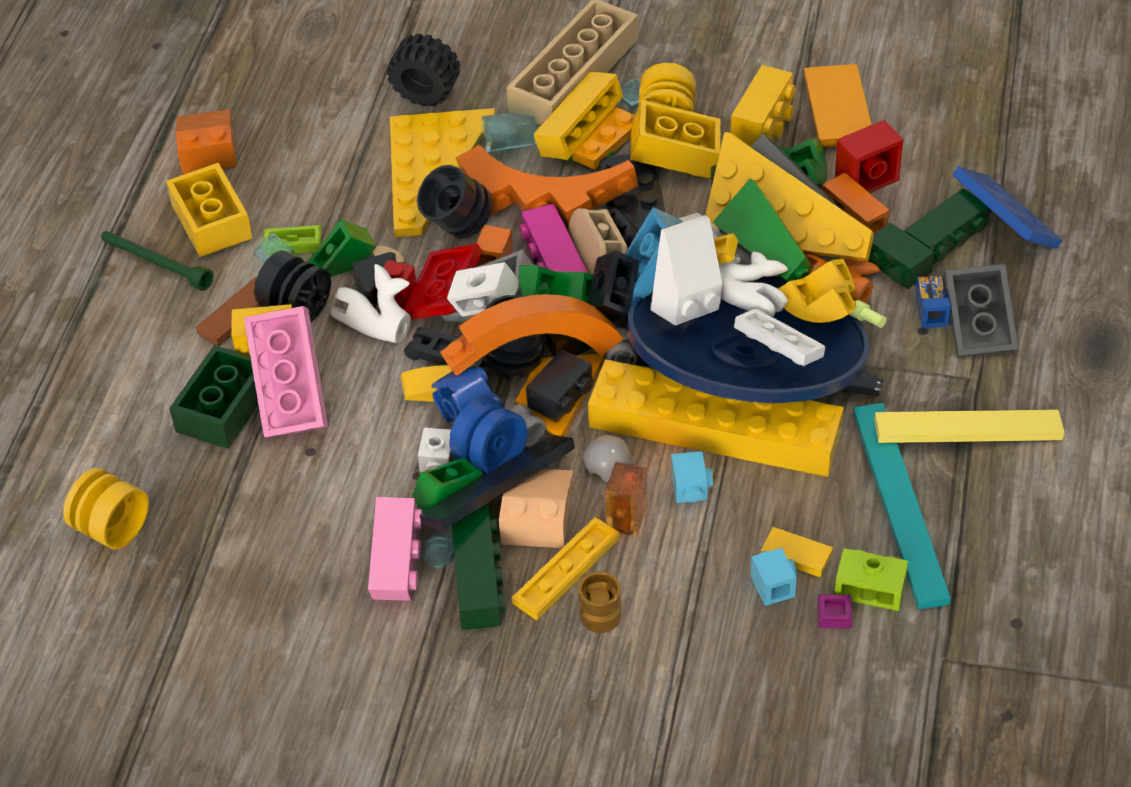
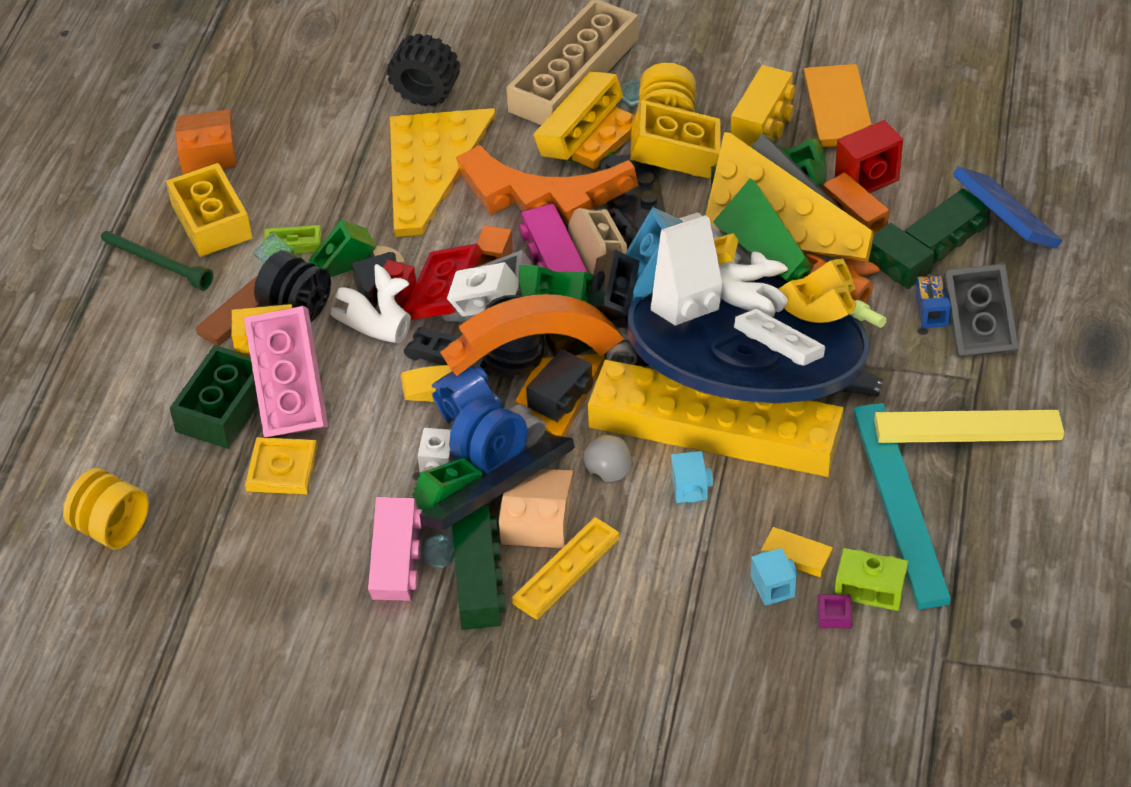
(281, 466): none -> yellow tile
(454, 201): black wheel -> none
(507, 131): clear light blue slope -> none
(600, 602): pearl gold wheel -> none
(626, 498): clear orange brick -> none

